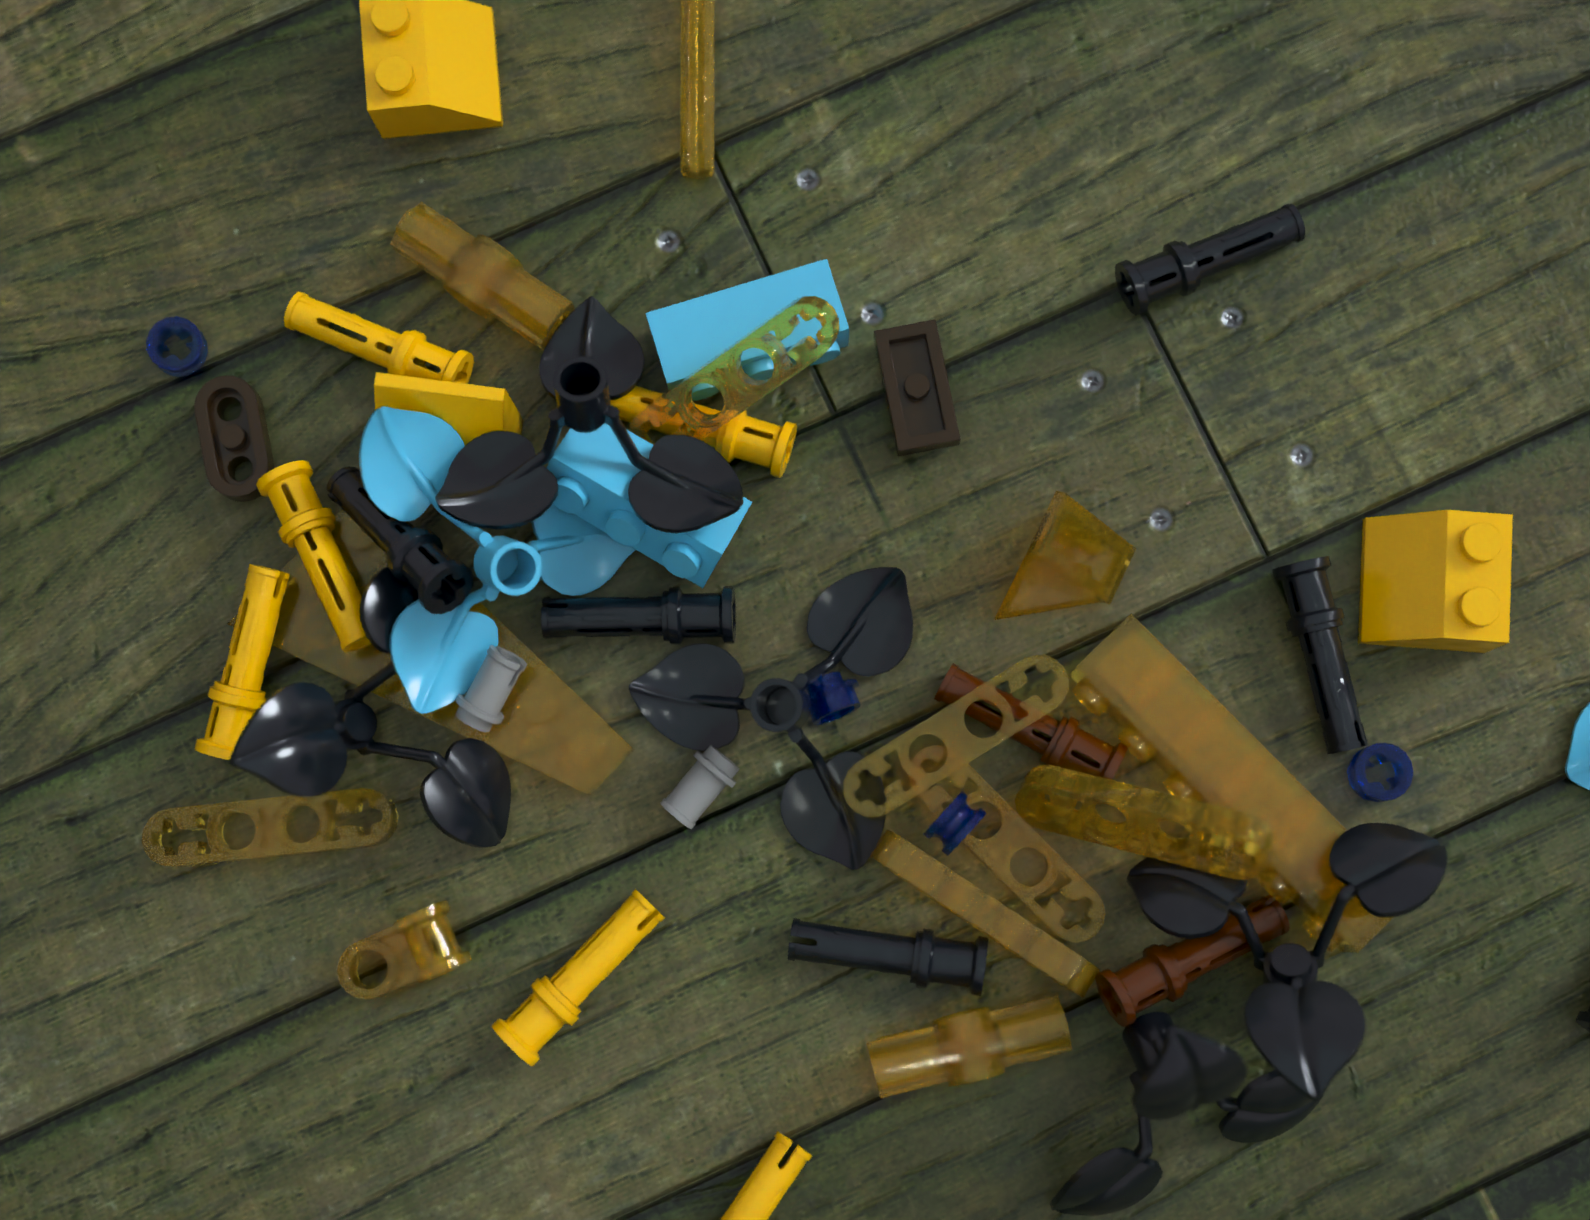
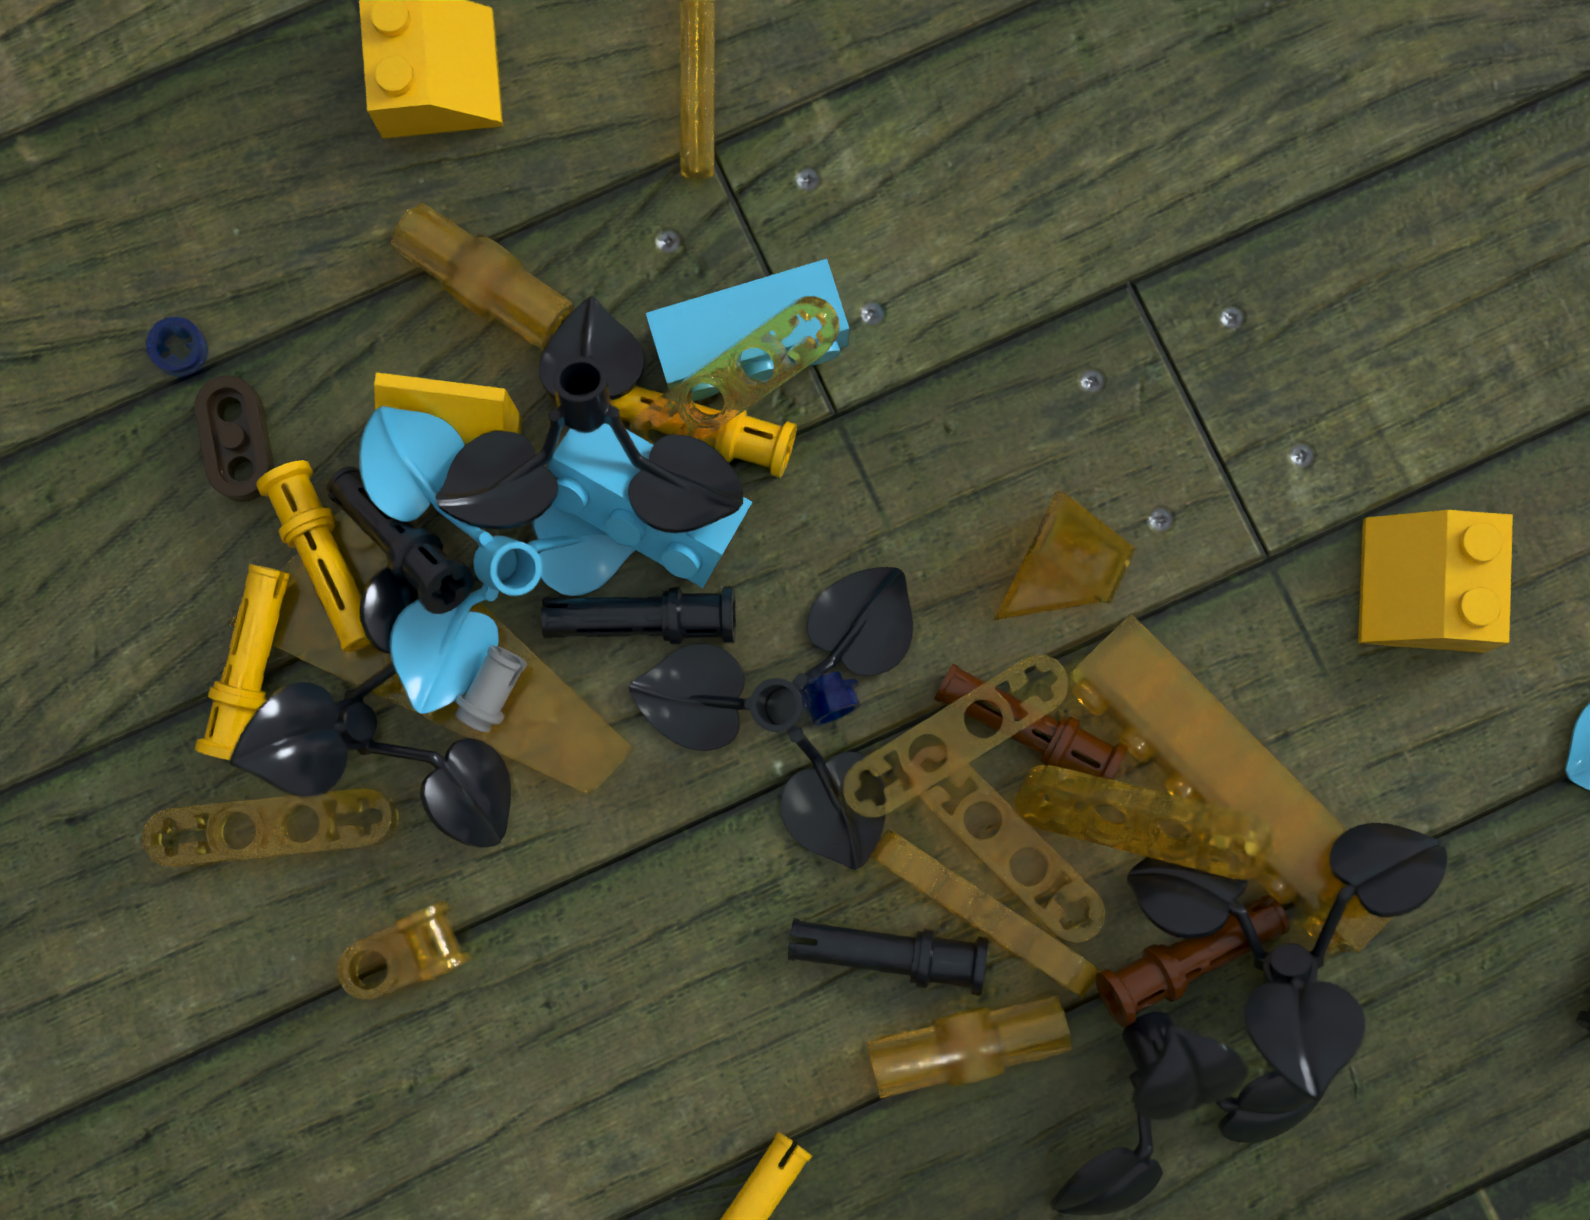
(409, 349): yellow pin -> none
(557, 998): yellow pin -> none
(700, 786): light grey pin -> none
(916, 388): dark brown plate -> none
(955, 823): clear blue bush -> none
(1183, 265): black pin -> none
(1316, 625): black pin -> none
(1385, 754): clear blue bush -> none

